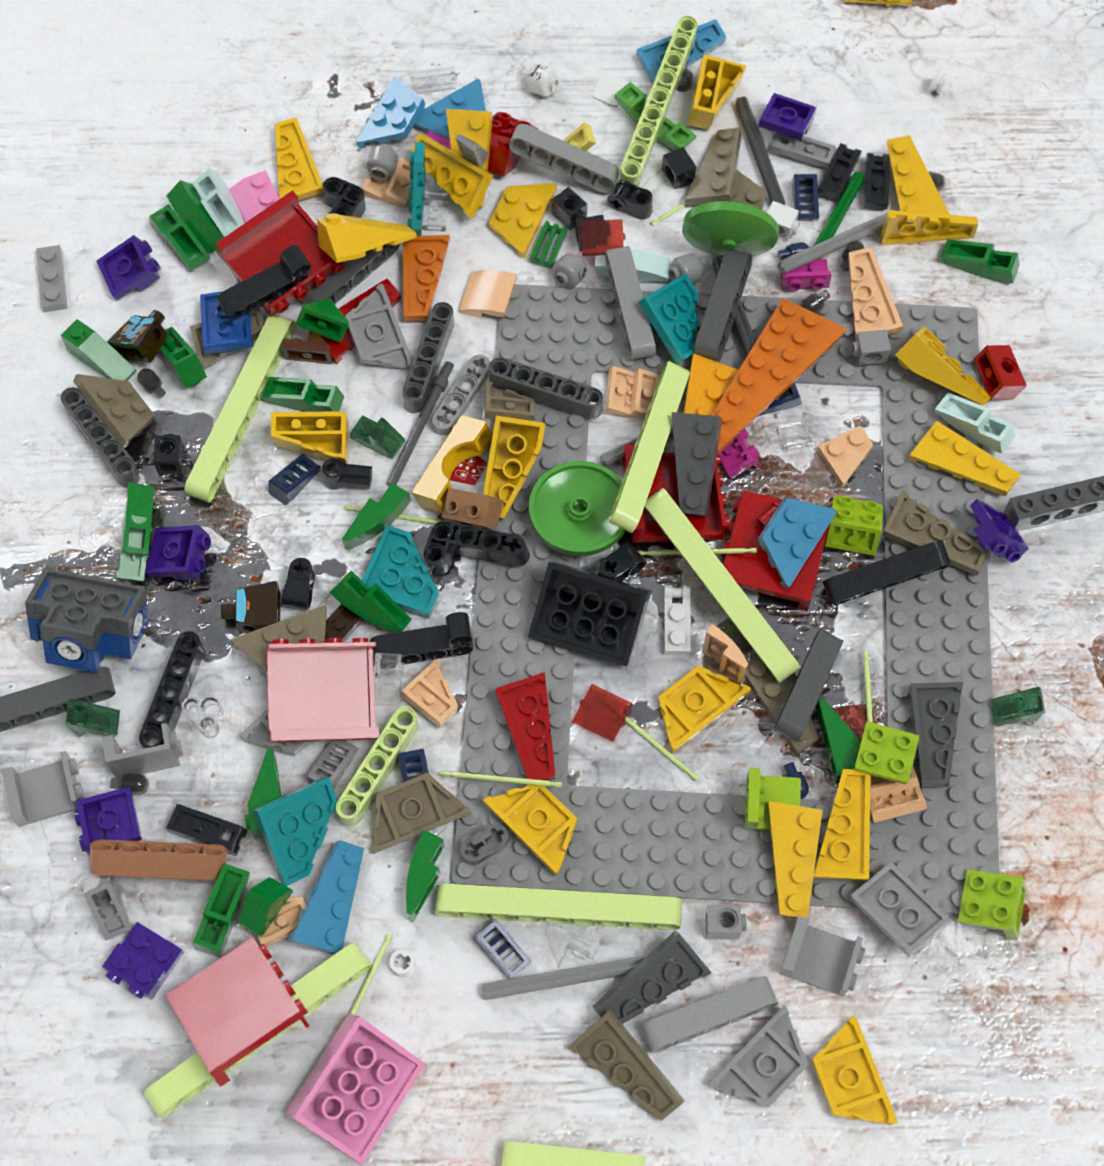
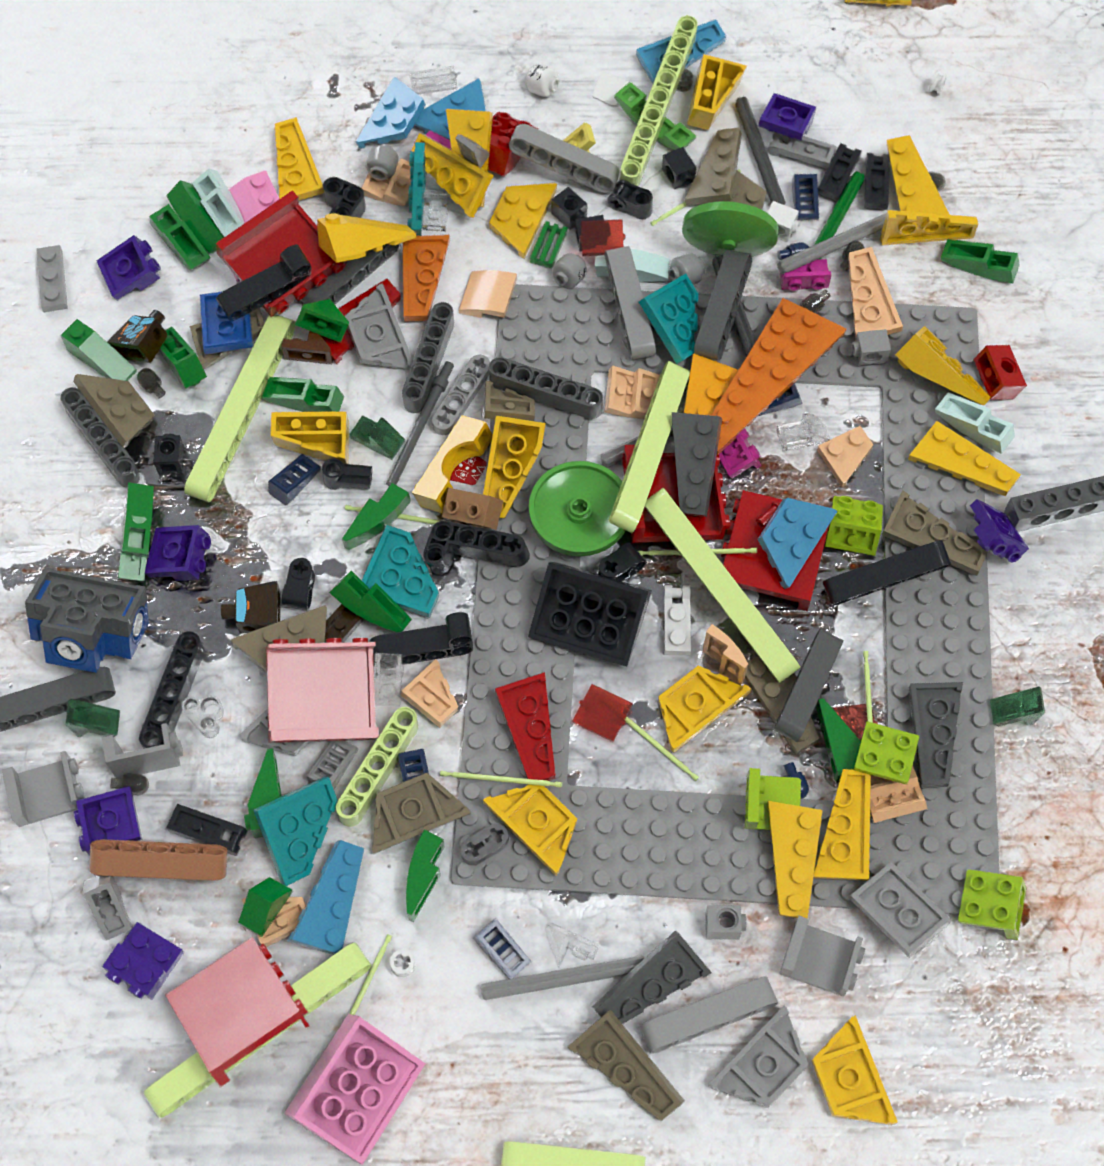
(221, 910): green slope -> none
(558, 906): yellowish green beam -> none

